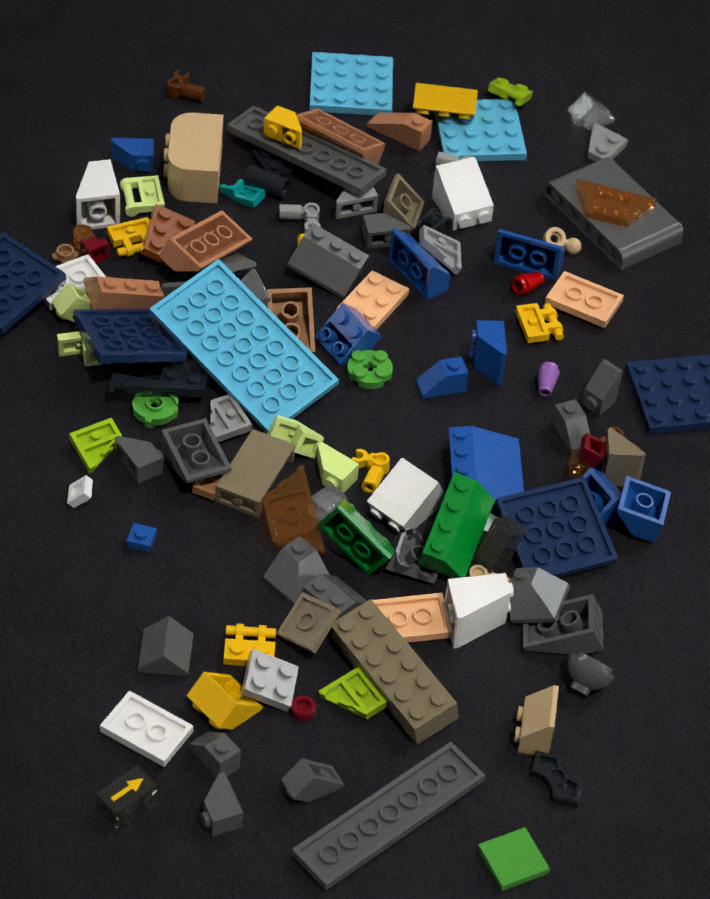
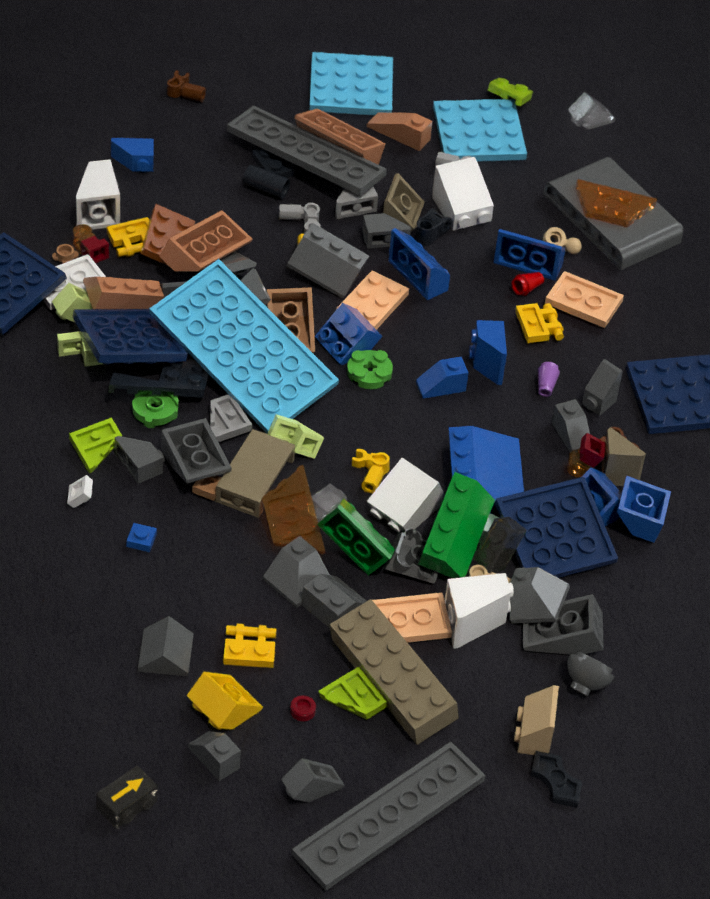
(146, 728): white plate -> none
(149, 193): yellowish green plate -> none
(194, 157): tan brick -> none
(221, 808): dark grey slope -> none
(243, 194): teal slope -> none
(270, 680): light grey plate -> none
(283, 126): yellow slope -> none
(308, 622): dark tan tile -> none
(336, 468): yellowish green slope -> none
(442, 248): light grey wing -> none
(445, 100): yellow slope -> none
(513, 859): bright green tile -> none
(605, 143): light grey wing -> none

